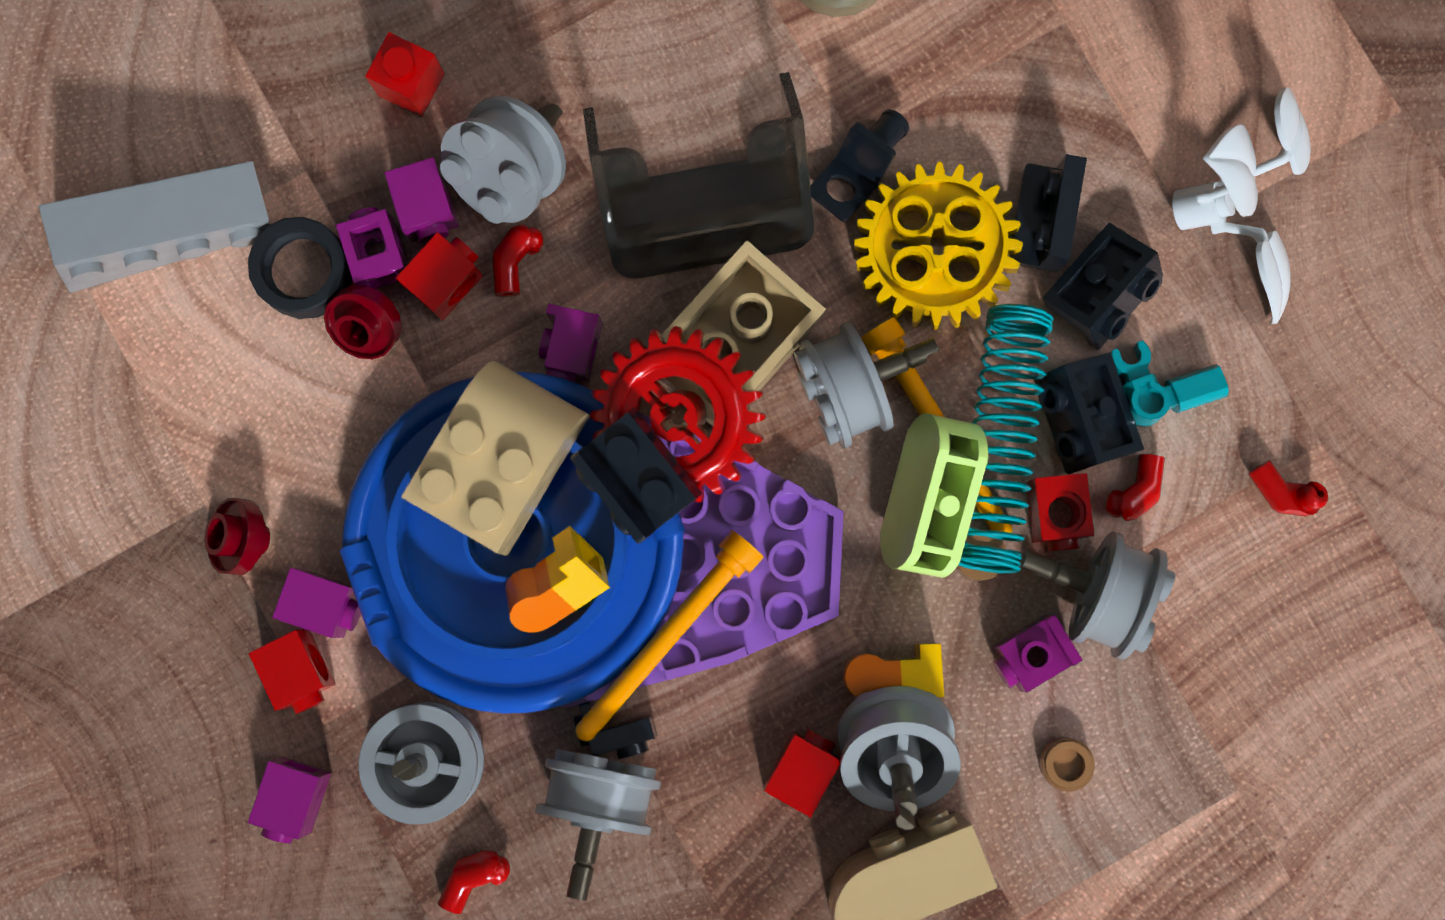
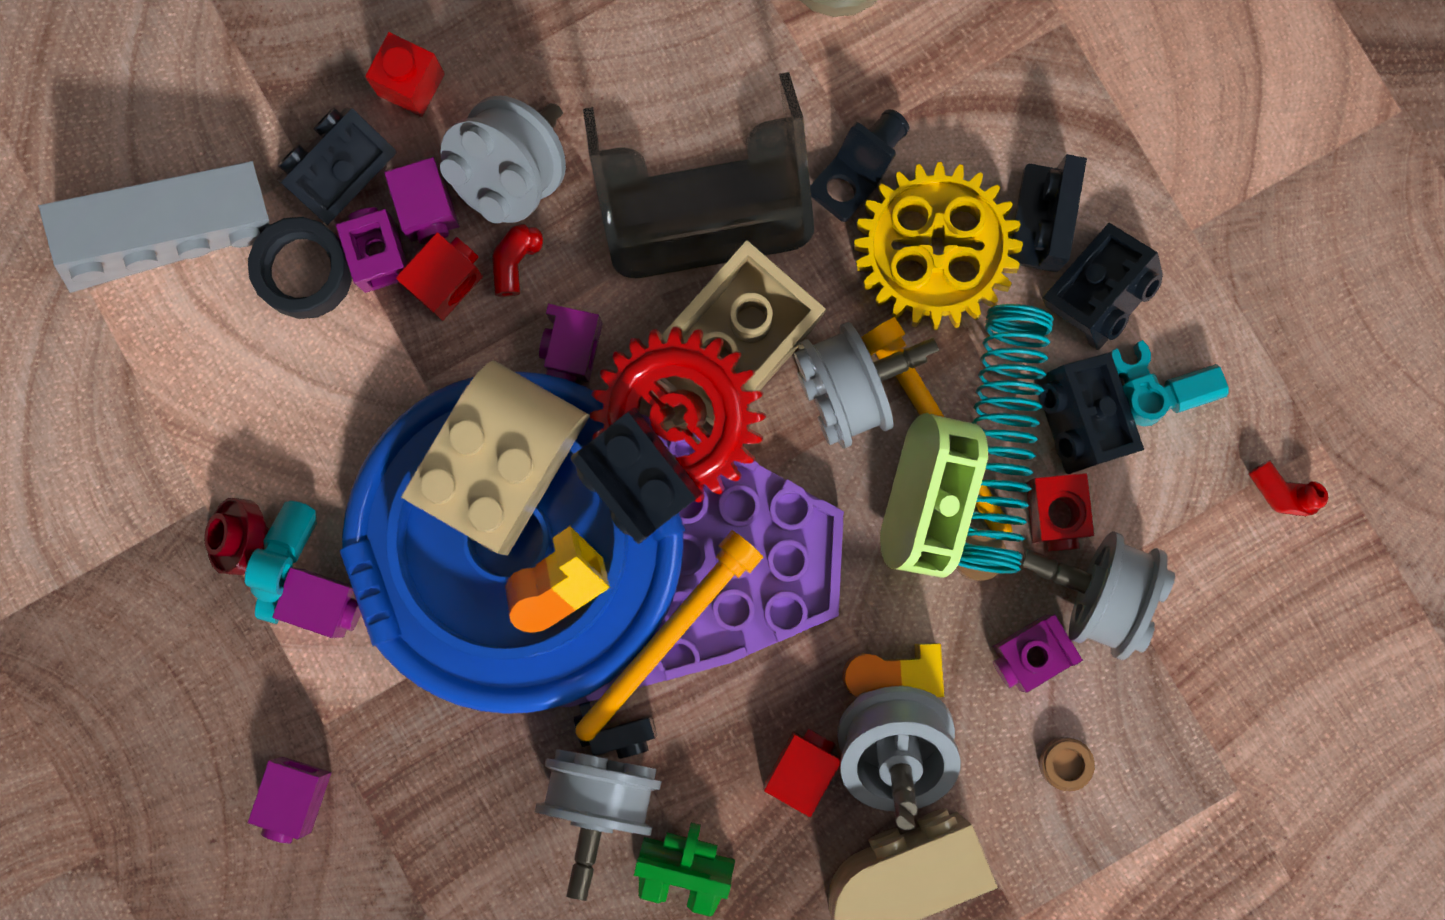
(283, 547): none -> teal bar
(293, 671): red brick -> none
(335, 163): none -> black bracket
(363, 322): dark red plate -> none
(421, 762): light grey wheel -> none
(470, 873): red arm -> none
(687, 865): none -> green hips
(1142, 494): red arm -> none
(1235, 163): white plant -> none

